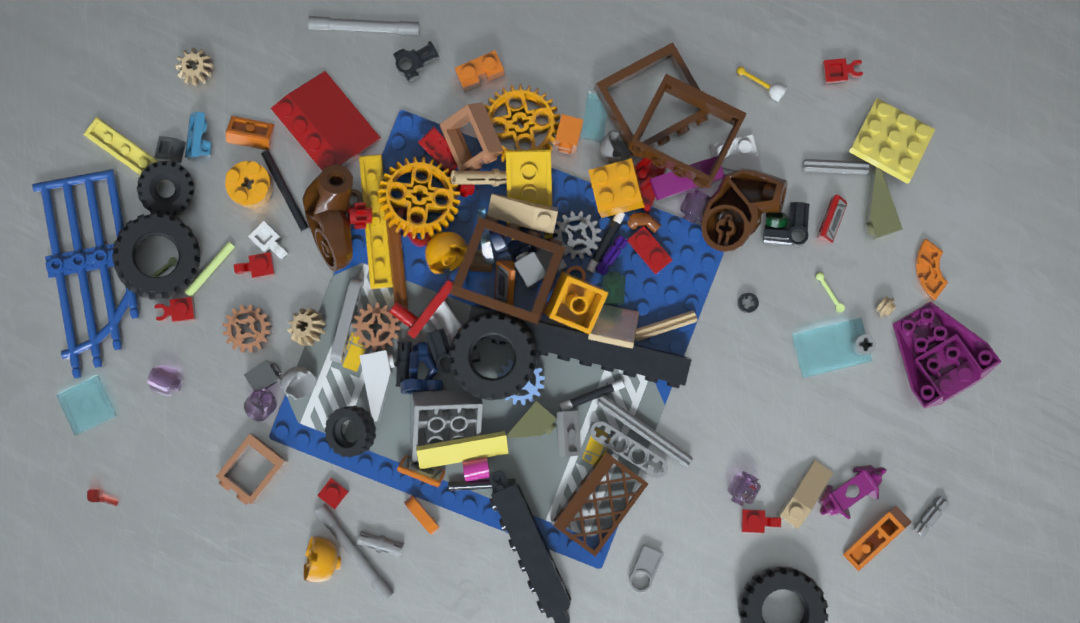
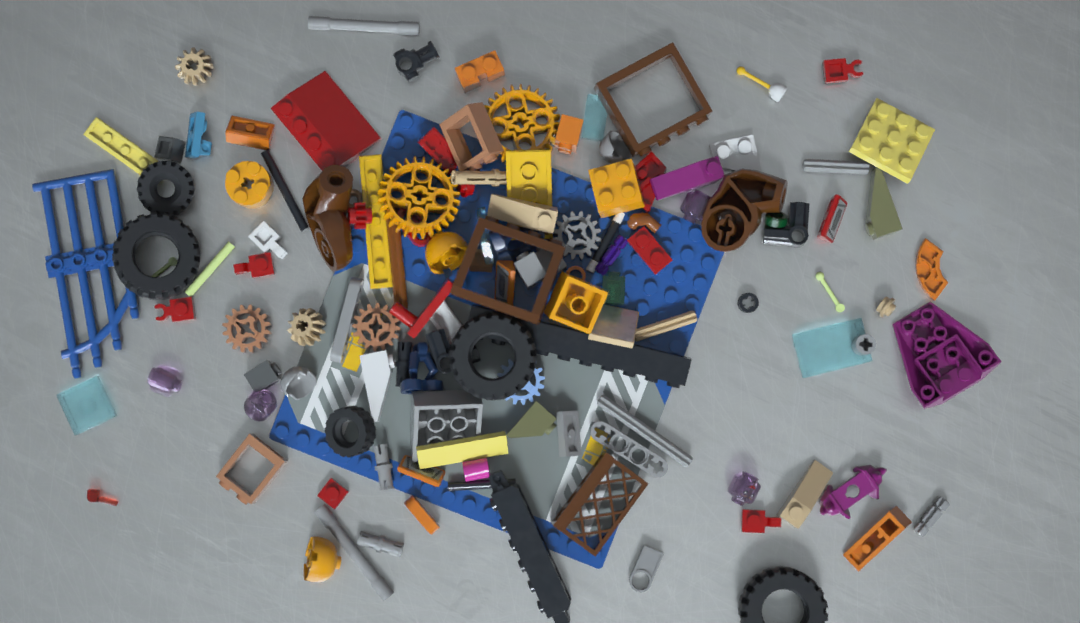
(383, 467): none -> light grey pin
(592, 395): black bar -> none
(700, 100): reddish brown window -> none

